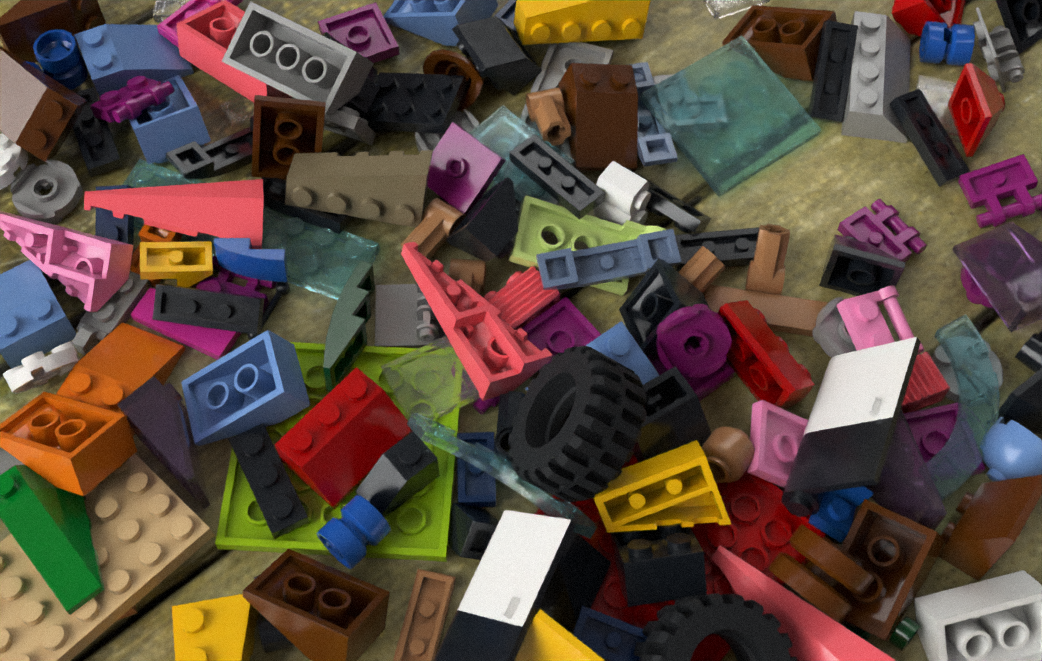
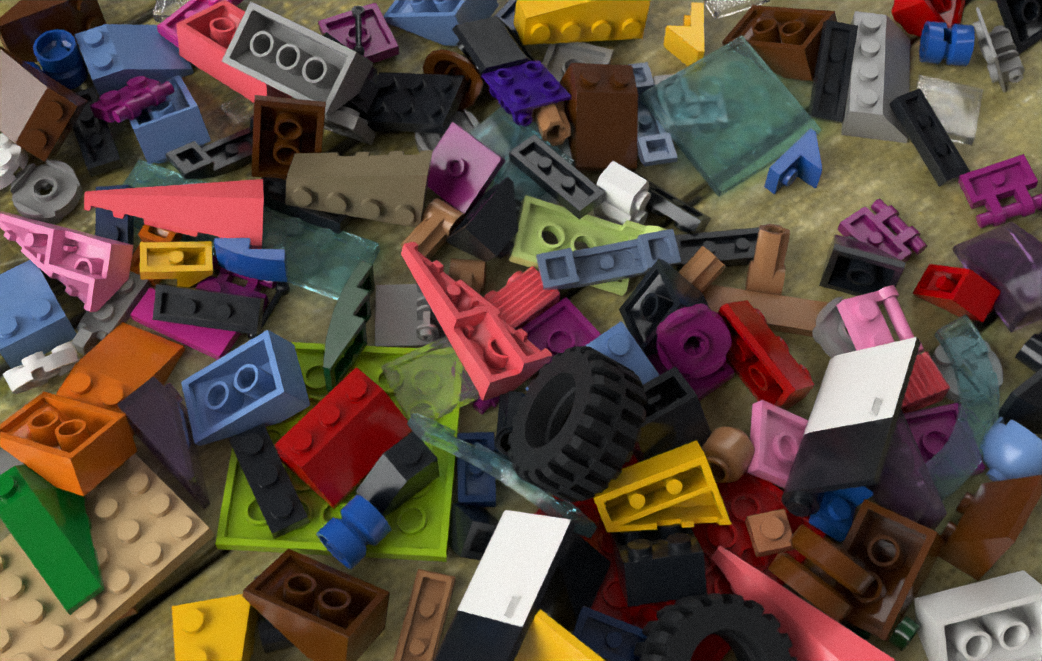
(358, 13): none -> black hinge
(524, 89): none -> dark purple hinge
(687, 41): none -> yellow slope
(769, 532): none -> nougat plate
(799, 161): none -> blue slope
(957, 291): none -> red slope
(975, 107): red slope -> none

